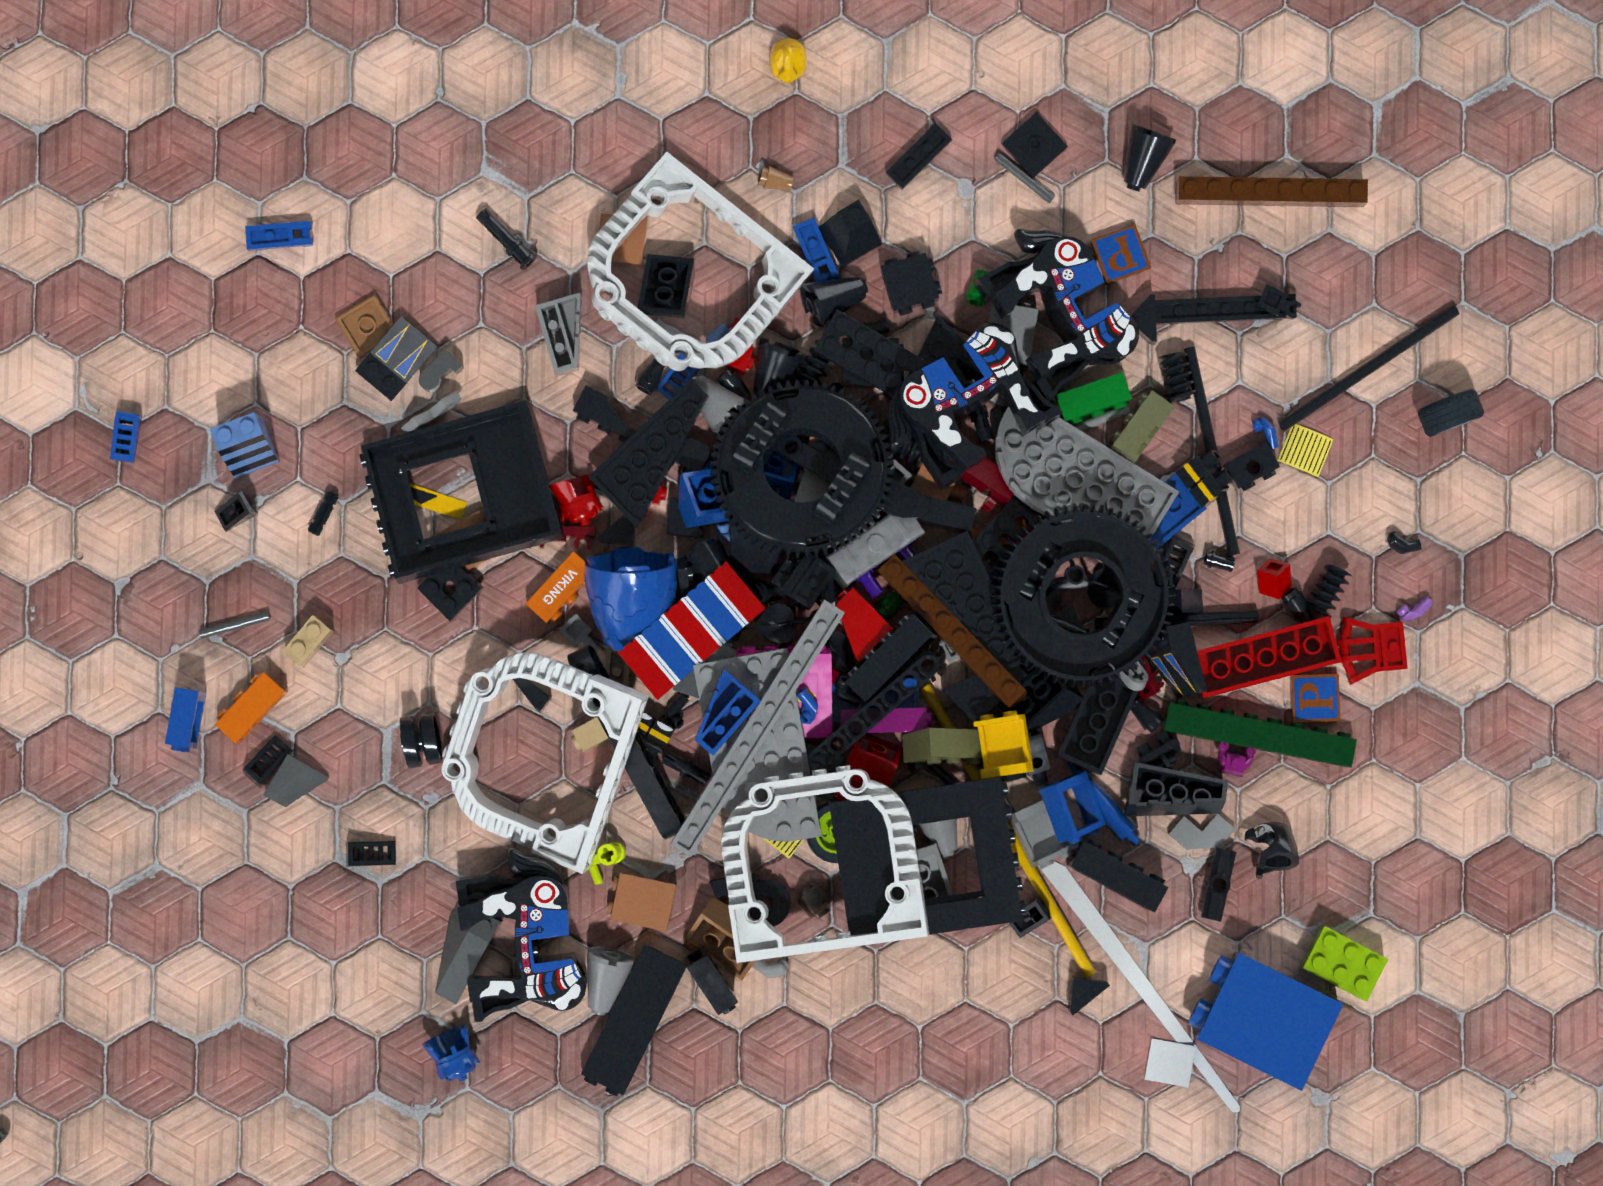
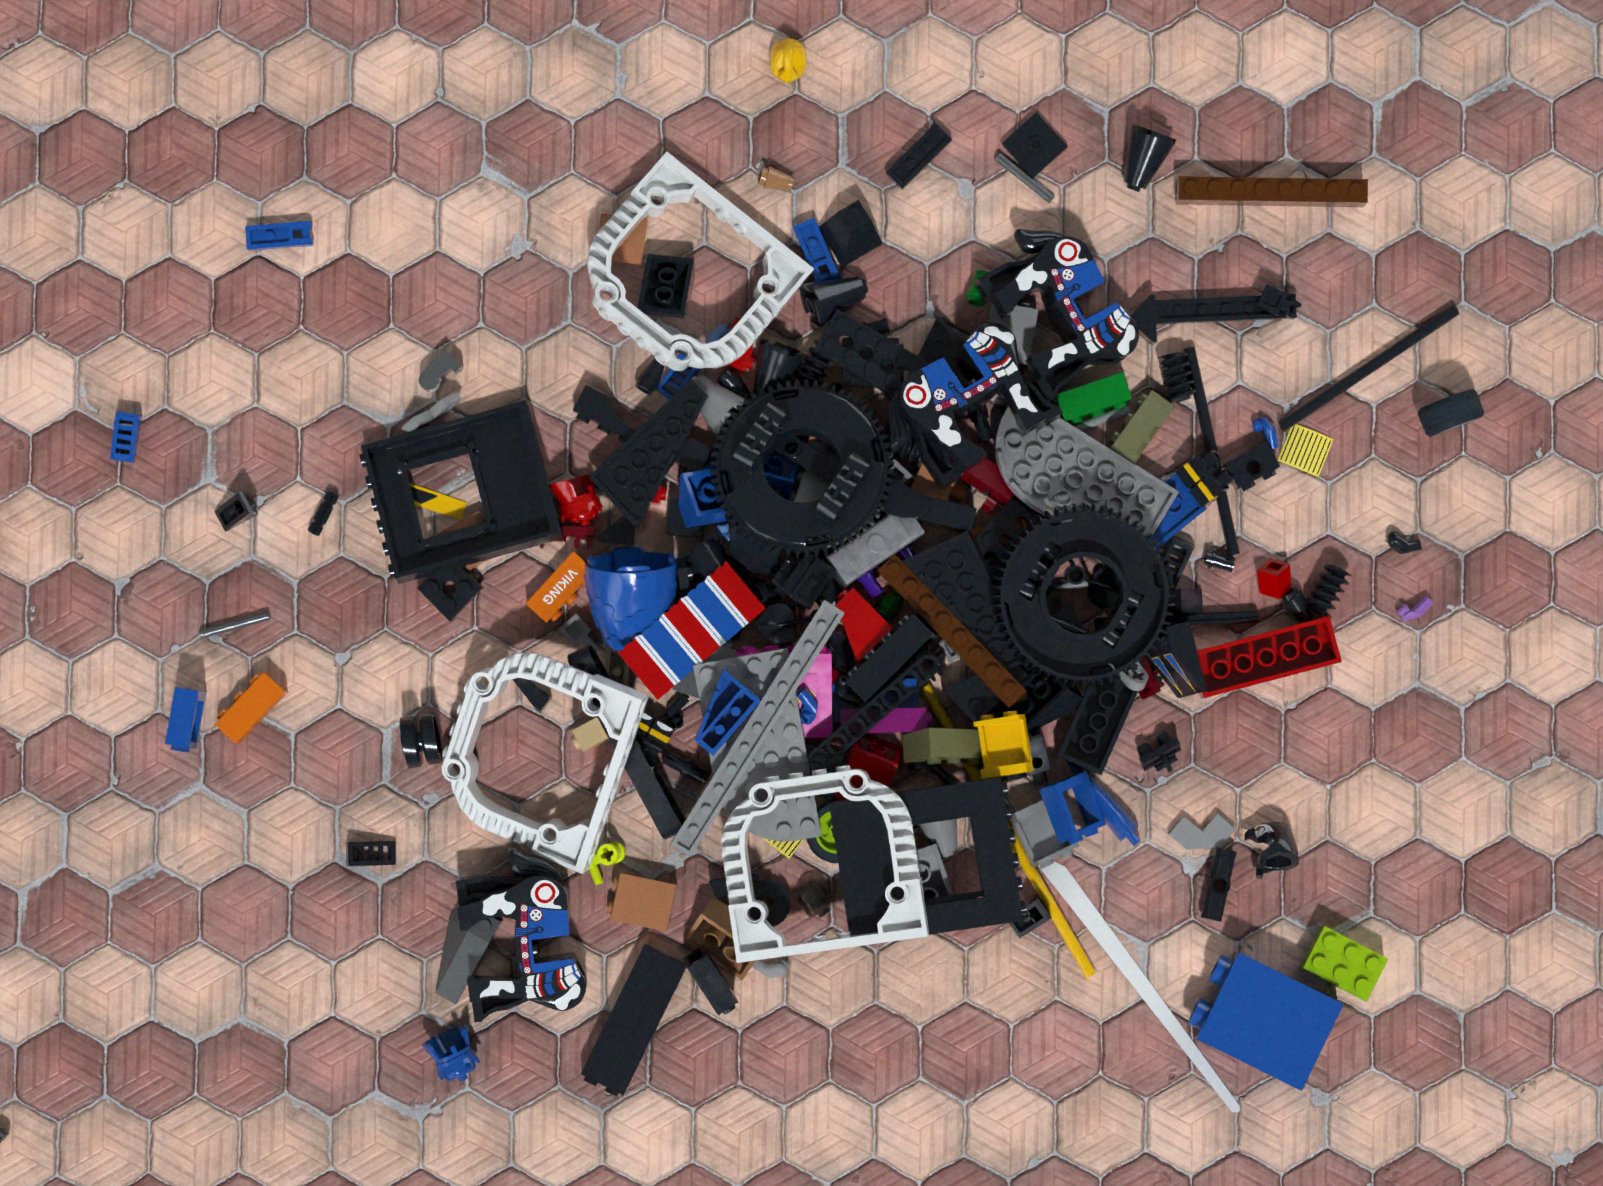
(245, 444): medium blue slope -> none
(247, 770): black slope -> none
(293, 781): dark grey slope -> none
(308, 641): tan brick -> none
(365, 325): medium nougat tile -> none
(396, 358): black slope -> none
(513, 246): black pin -> none
(562, 332): light grey wedge -> none
(606, 977): light grey cone -> none
(910, 283): black brick -> none
(1084, 991): black slope -> none
(1118, 876): black brick -> none
(1120, 254): tile -> none
(1146, 715): black cone -> none
(1170, 1062): white sticker -> none
(1172, 792): black wedge -> none
(1235, 763): magenta piece -> none
(1259, 734): dark green brick -> none
(1315, 698): tile -> none
(1387, 647): red plate -> none

